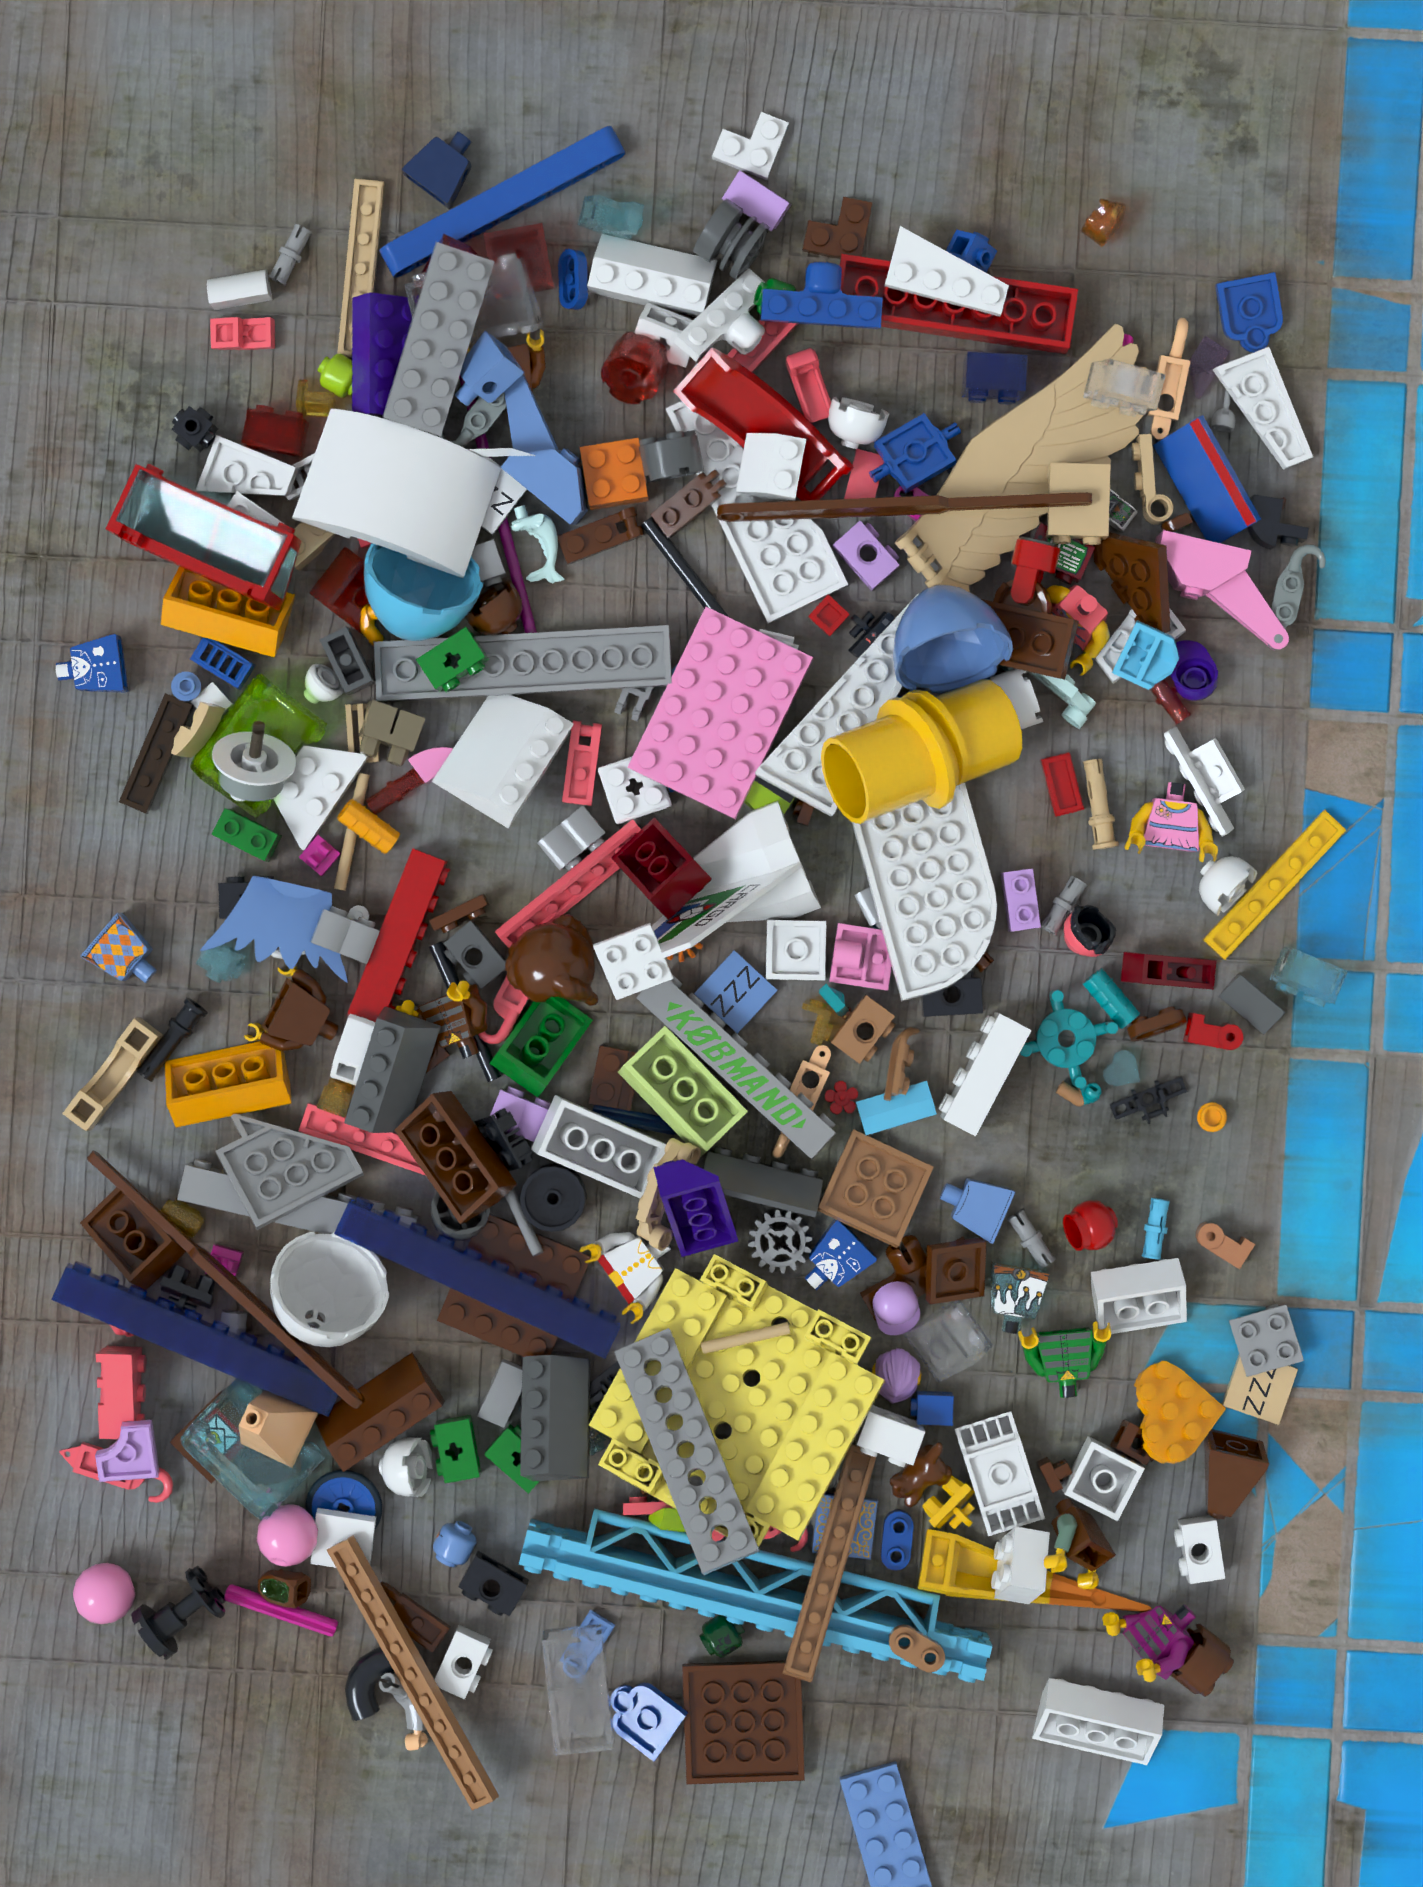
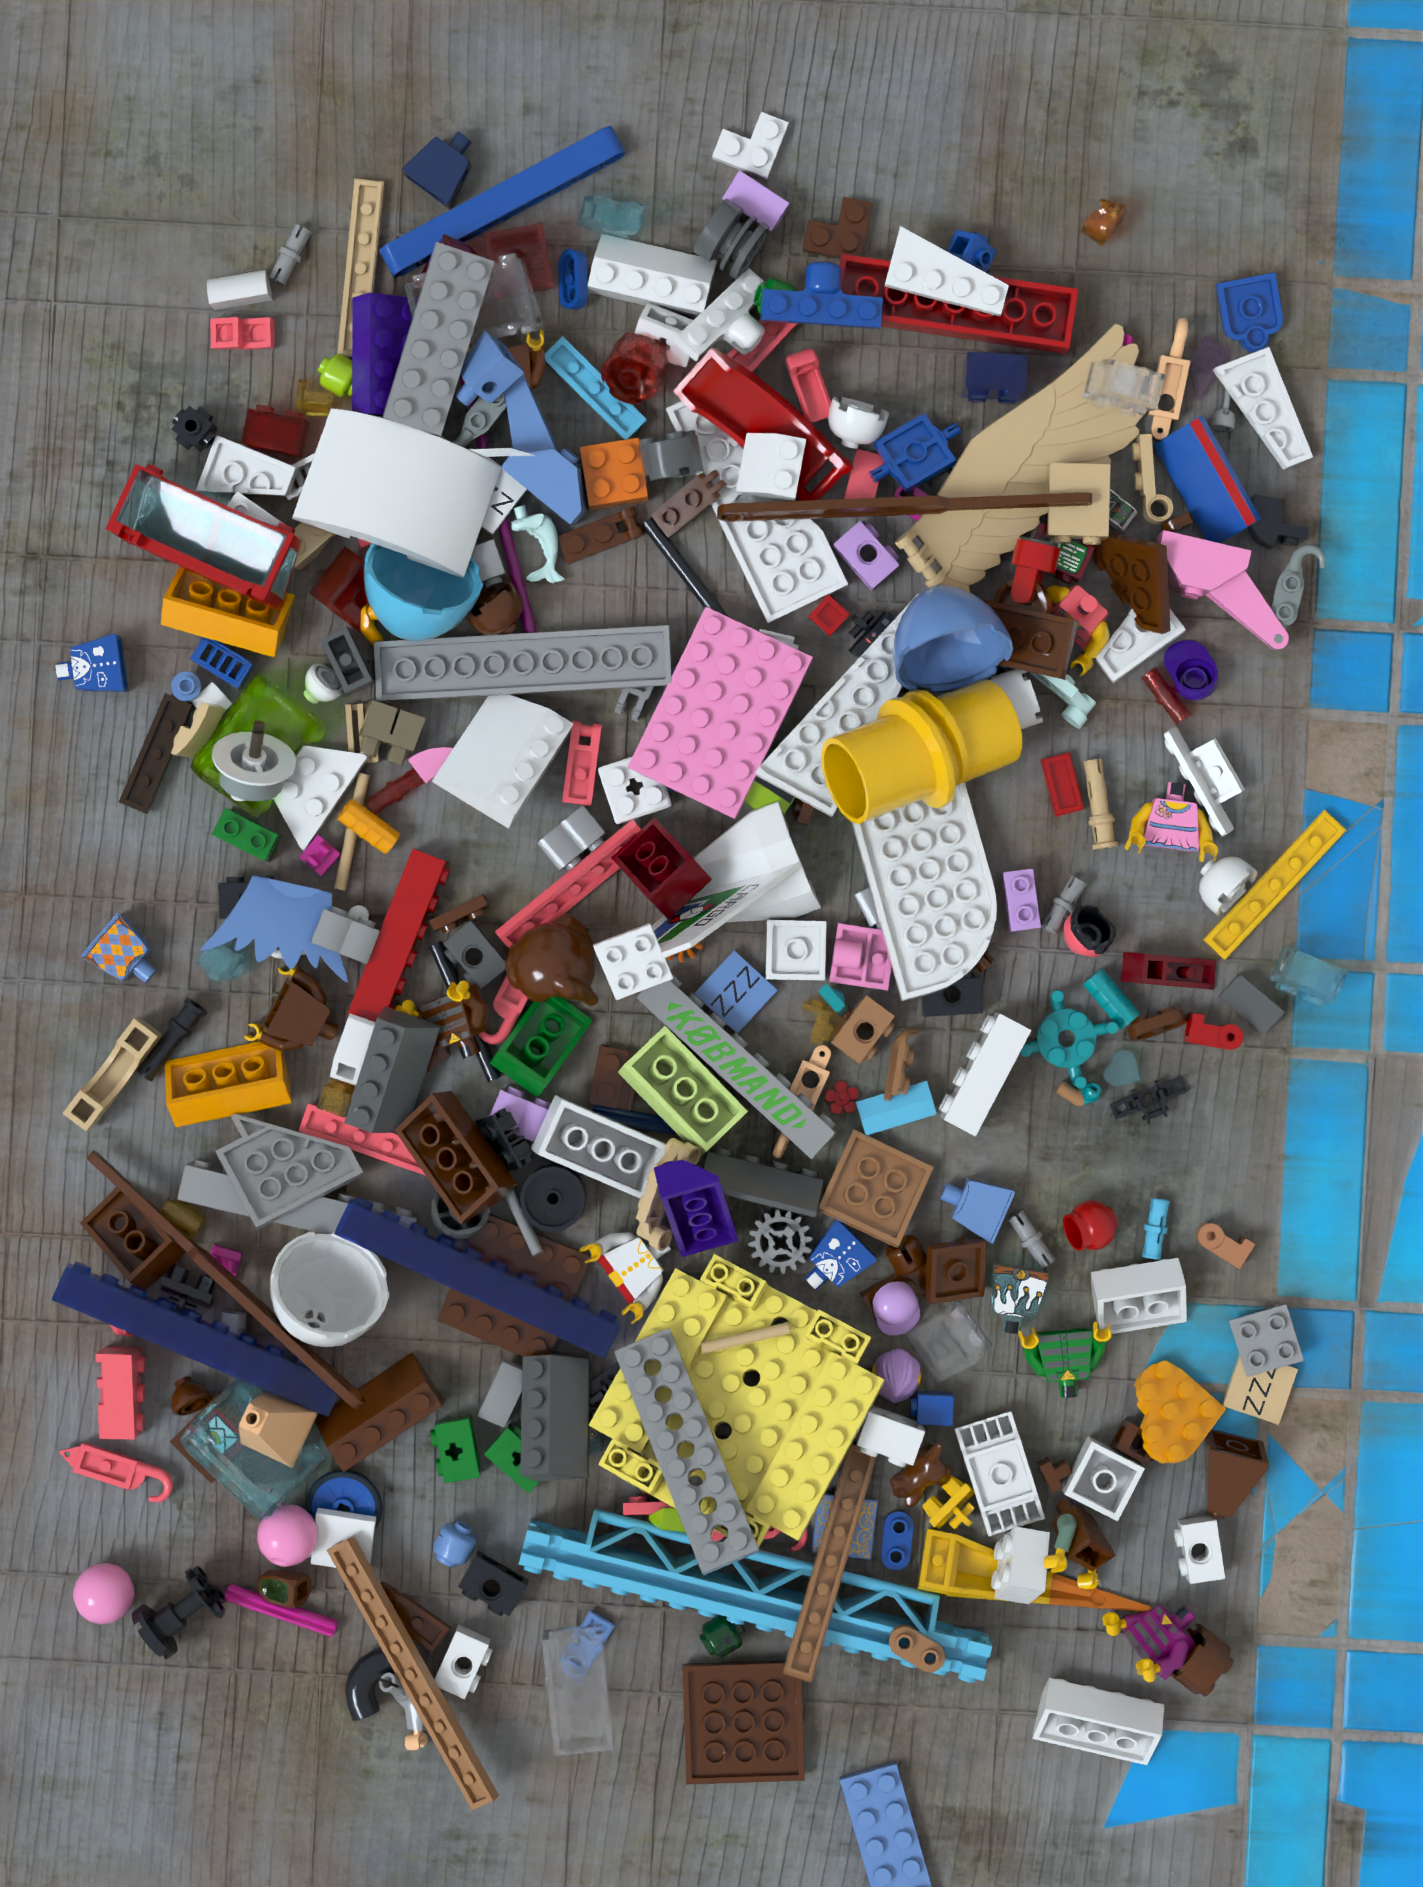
(131, 1455): lavender tile -> none
(189, 1397): none -> reddish brown brick
(406, 1466): white cylinder -> none
(436, 660): green brick -> none
(589, 386): none -> medium azure plate
(645, 1717): plate -> none
(1147, 656): medium azure slope -> none
(1211, 1117): light orange plate -> none

